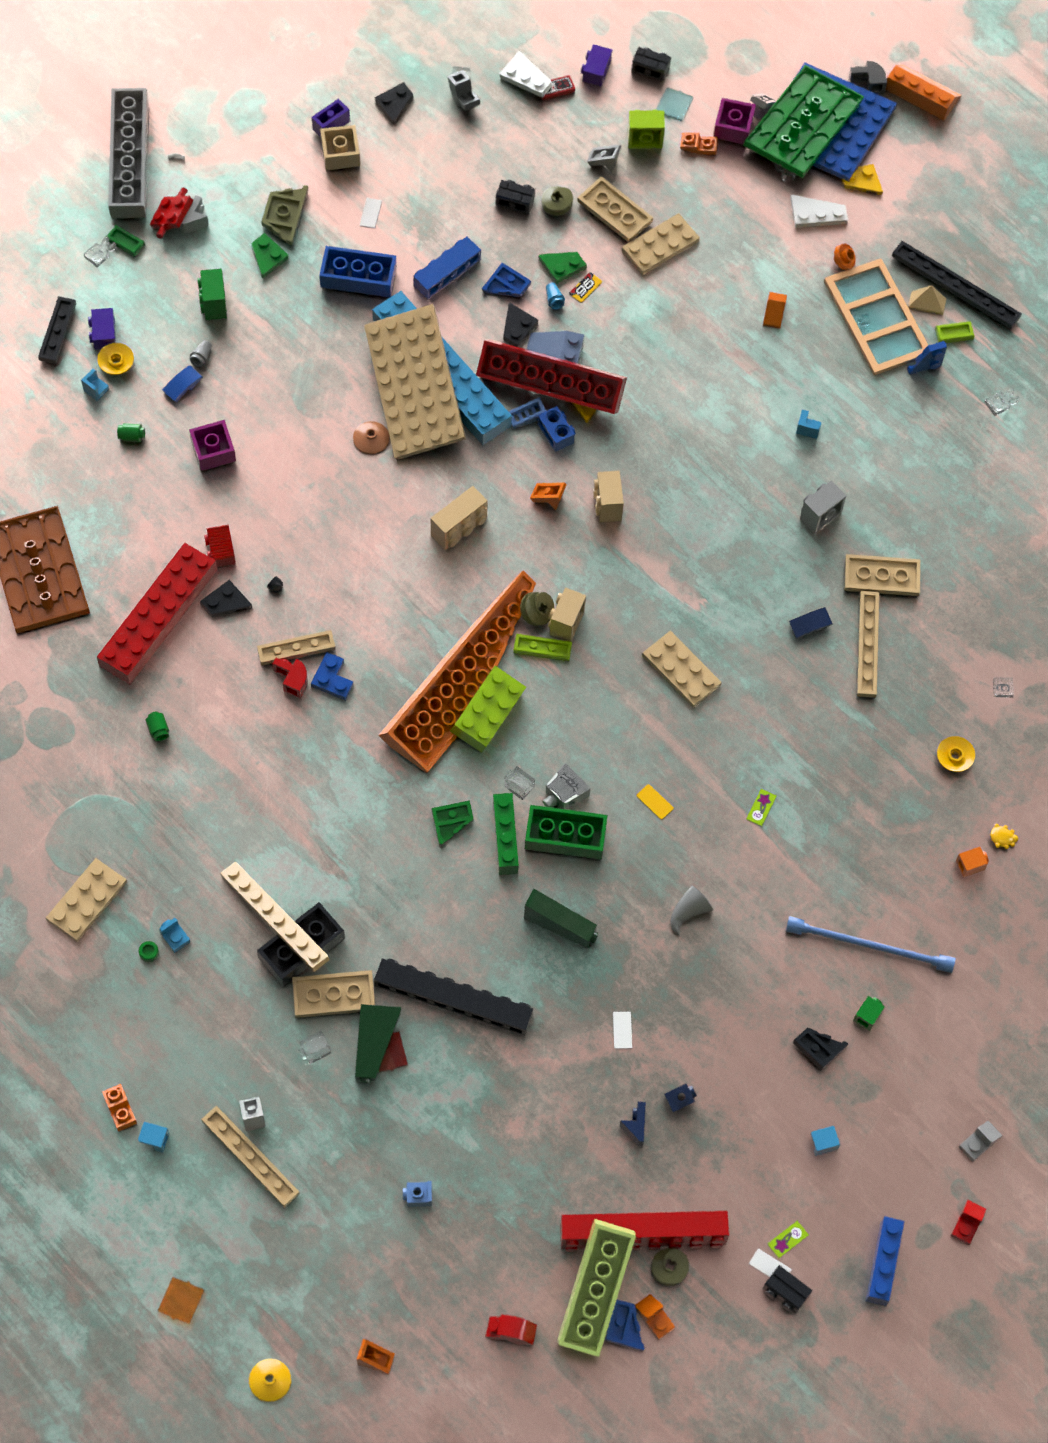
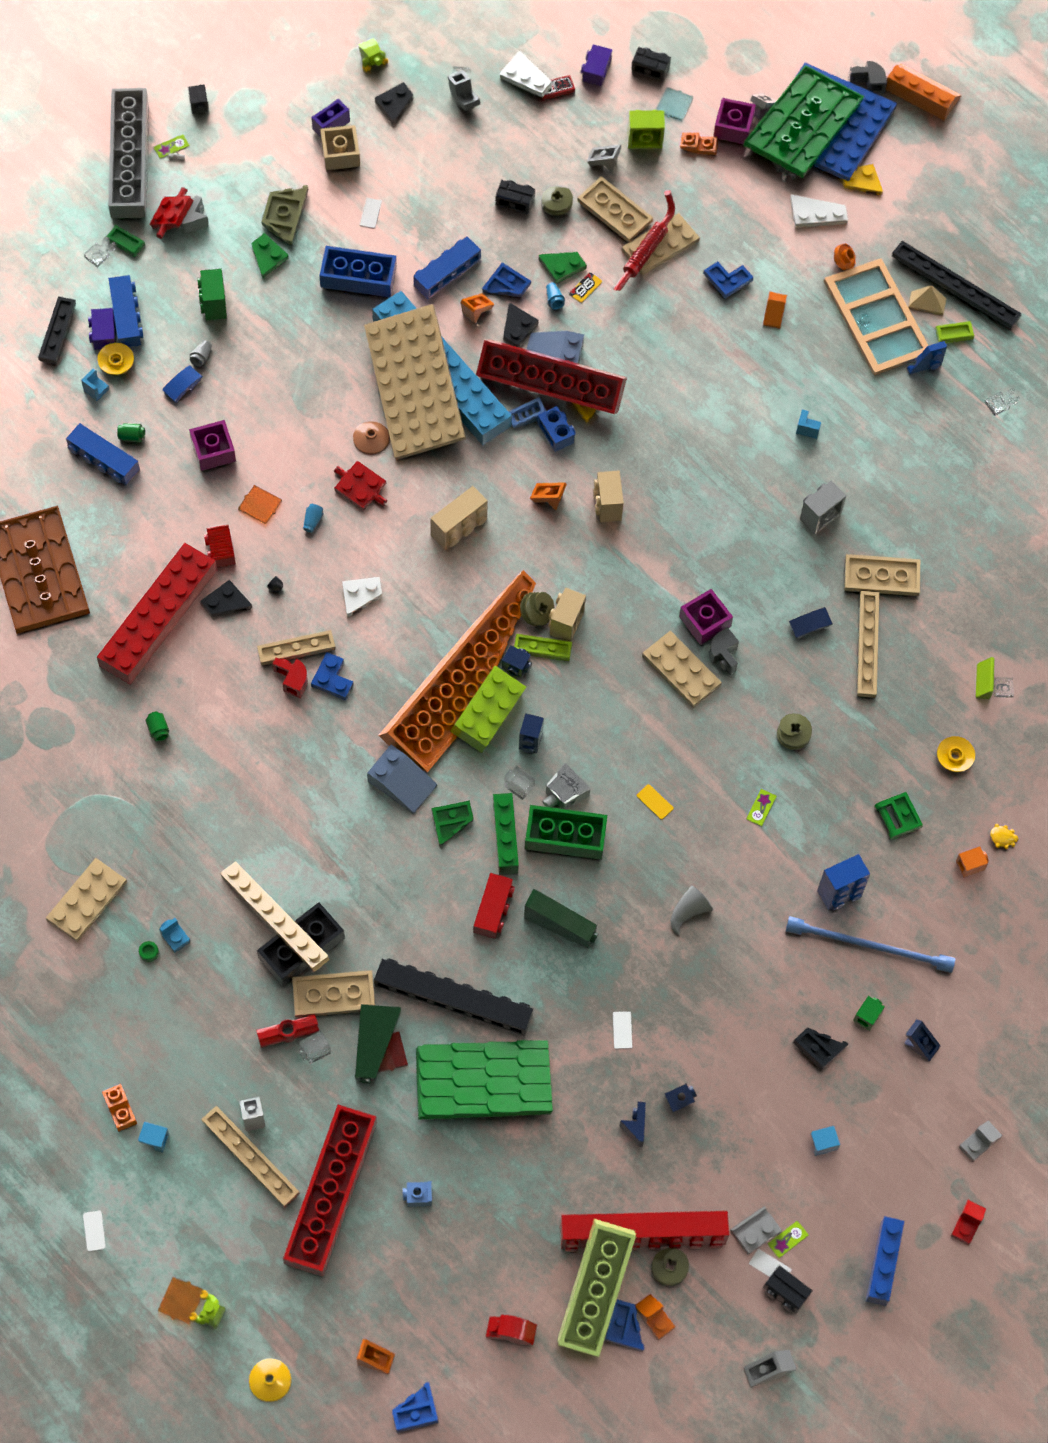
(94, 1230): none -> white sticker
(102, 454): none -> blue brick
(124, 310): none -> blue brick
(171, 146): none -> lime sticker
(198, 99): none -> black brick
(211, 1312): none -> lime piece
(260, 504): none -> clear orange piece
(275, 1035): none -> red piece
(312, 517): none -> dark azure cone
(330, 1190): none -> red brick
(360, 485): none -> red plate
(360, 593): none -> white wing
(371, 54): none -> lime piece
(401, 779): none -> sand blue slope
(416, 1411): none -> blue wing
(475, 305): none -> orange slope
(483, 1079): none -> green piece
(493, 906): none -> red brick
(516, 661): none -> dark blue brick
(531, 733): none -> dark blue brick
(647, 245): none -> red piece
(705, 616): none -> magenta brick
(721, 648): none -> dark grey brick
(727, 282): none -> blue plate
(756, 1230): none -> light grey plate
(770, 1367): none -> light grey slope
(790, 739): none -> olive piece
(843, 882): none -> blue brick
(904, 813): none -> green plate
(922, 1040): none -> dark blue slope
(985, 678): none -> lime slope

